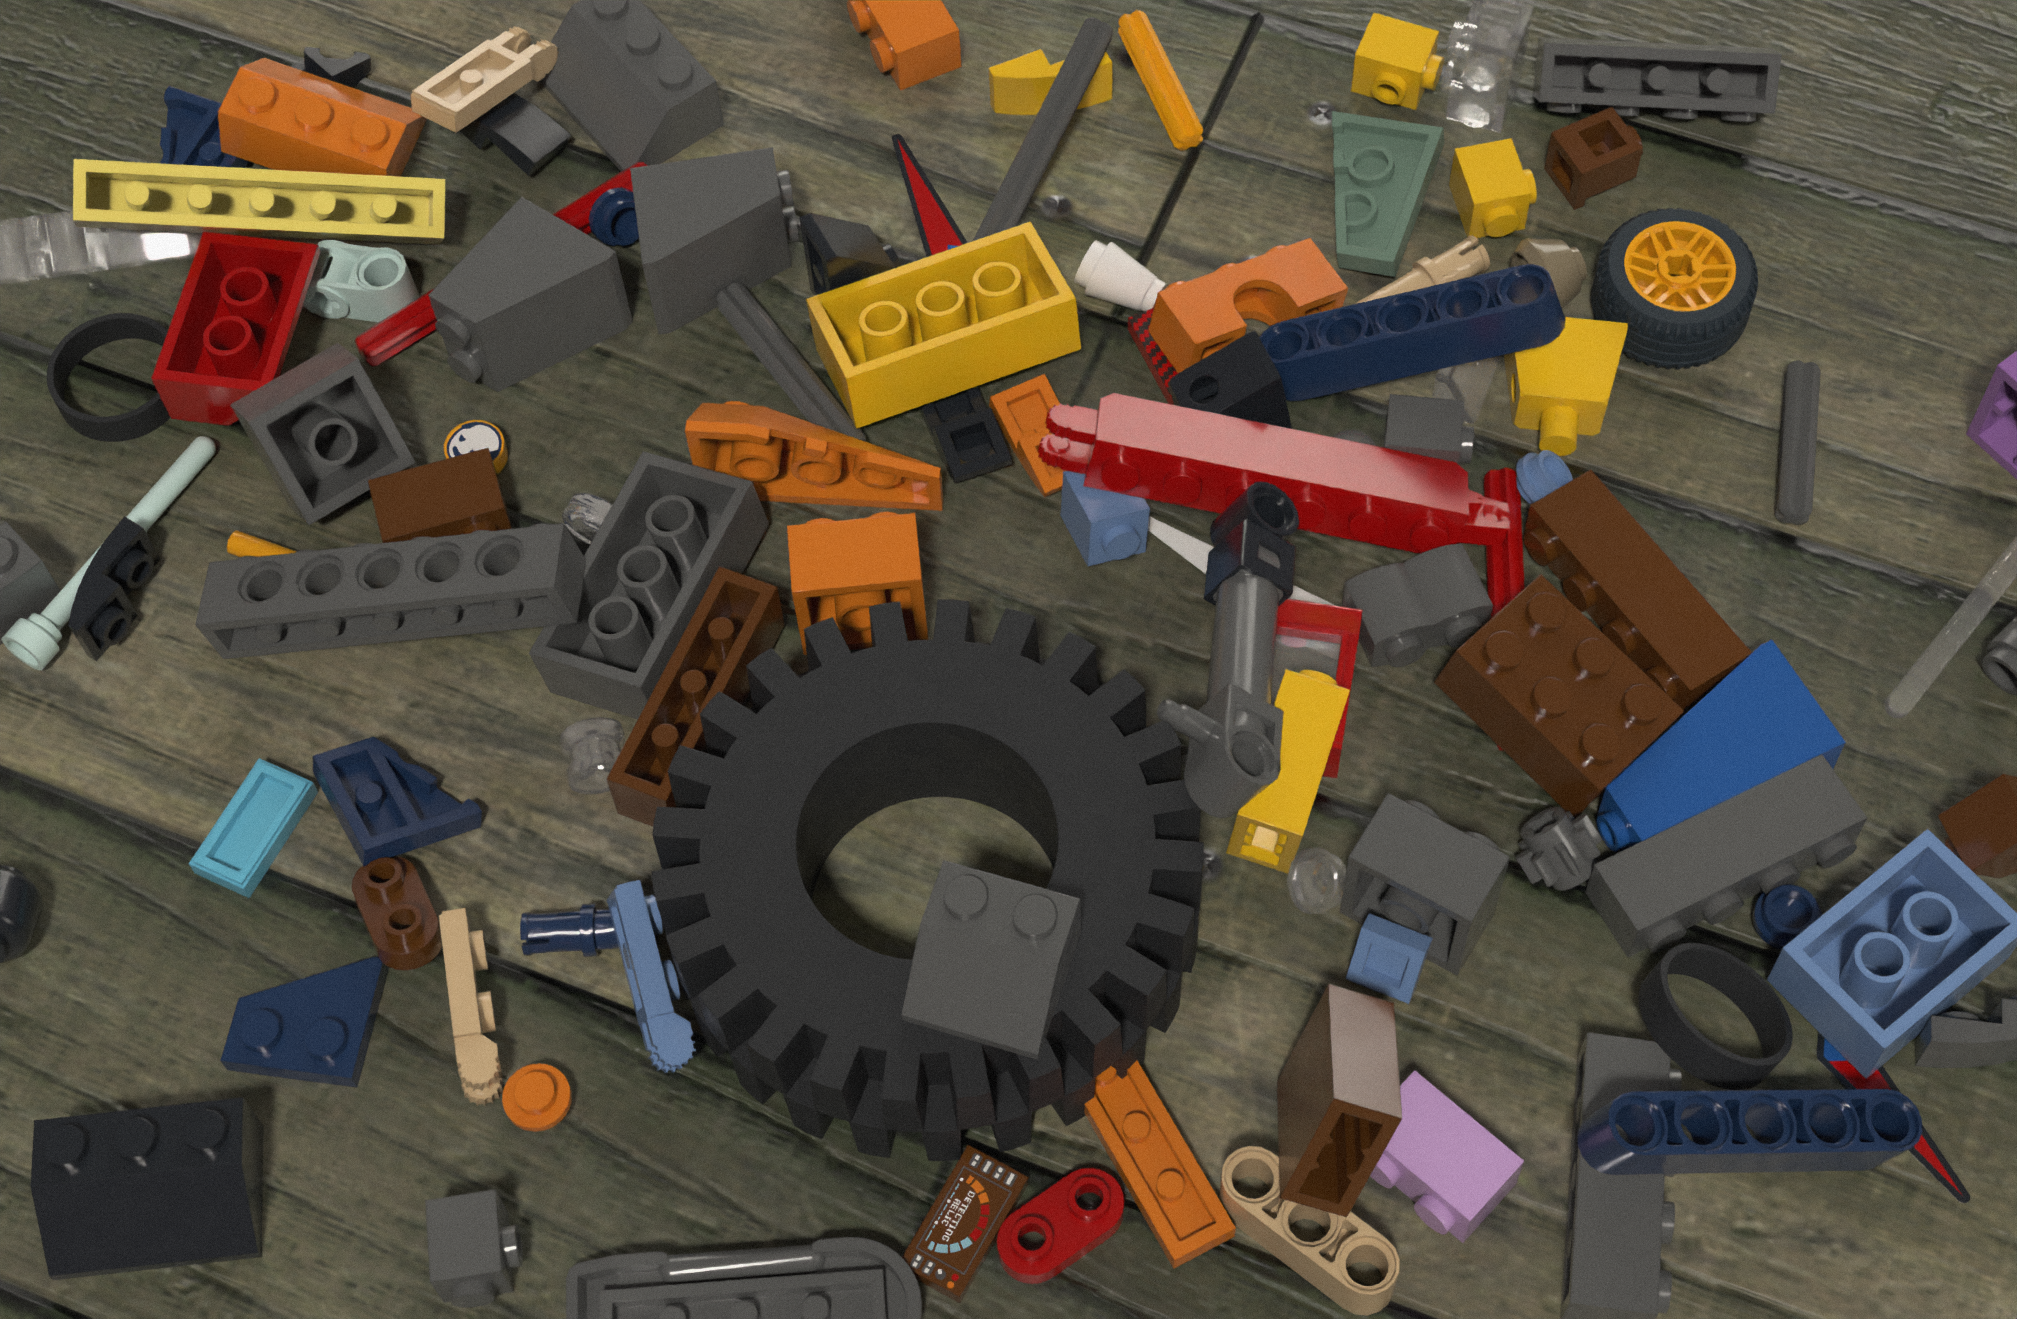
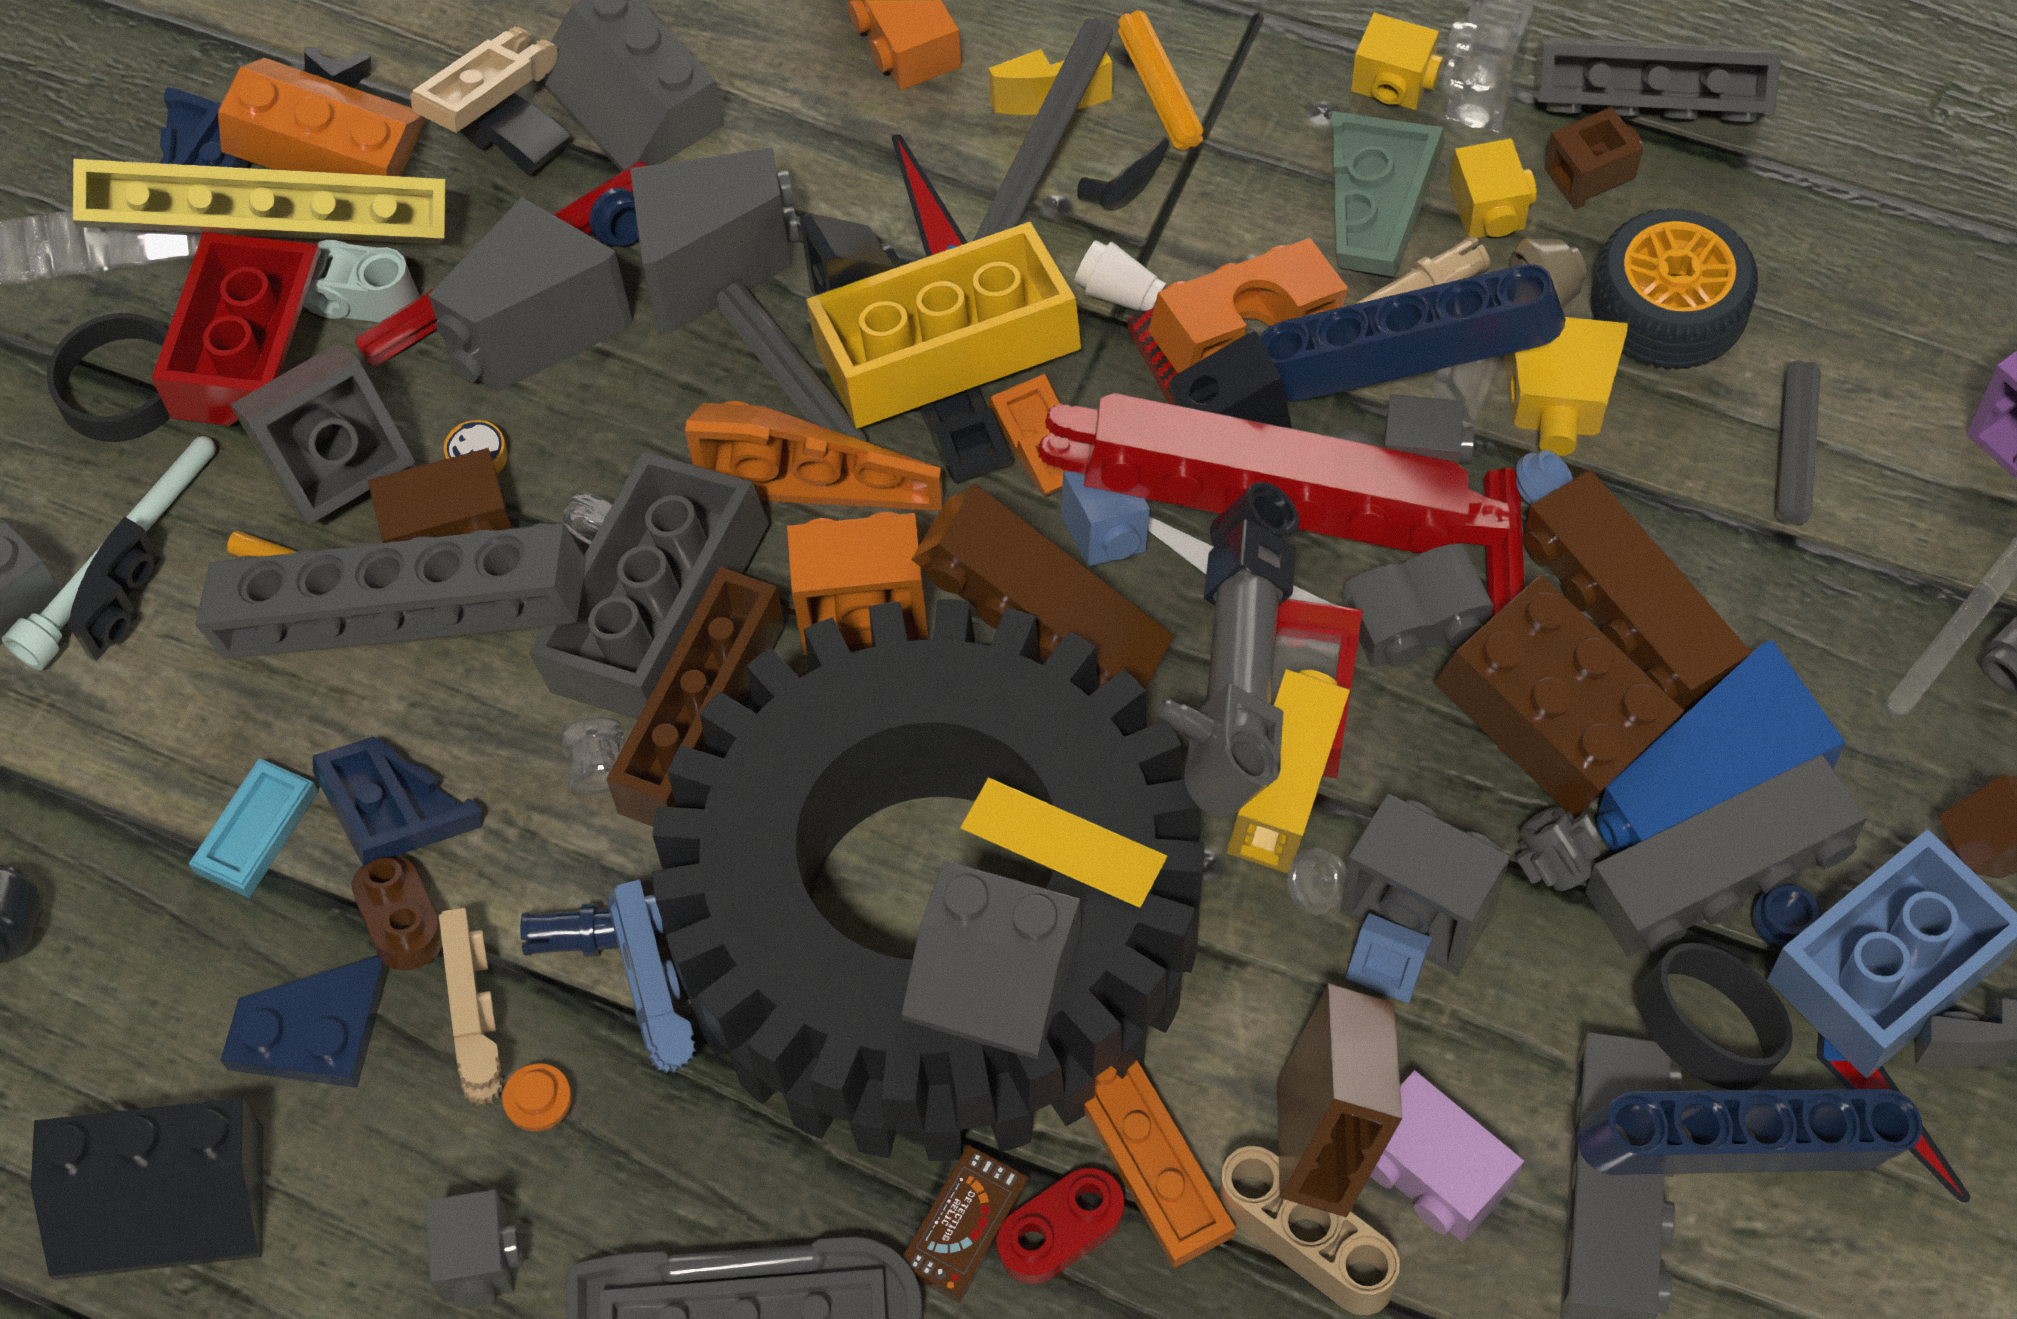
(1005, 563): none -> reddish brown brick
(1064, 842): none -> yellow sticker
(1126, 184): none -> black bar

